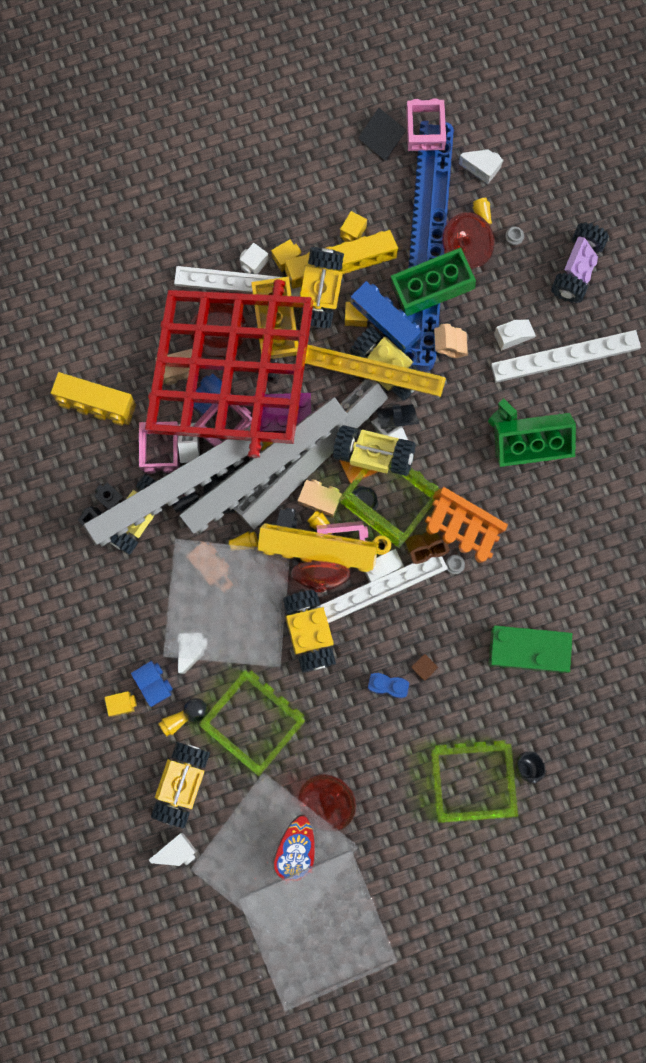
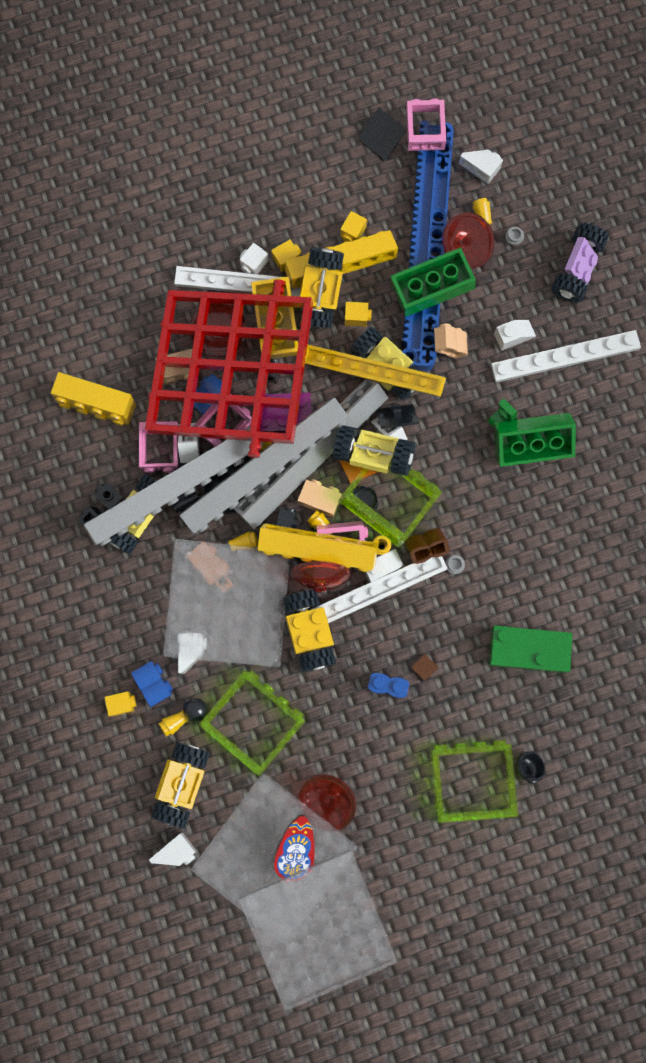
(385, 316): blue brick -> none
(469, 514): orange fence -> none

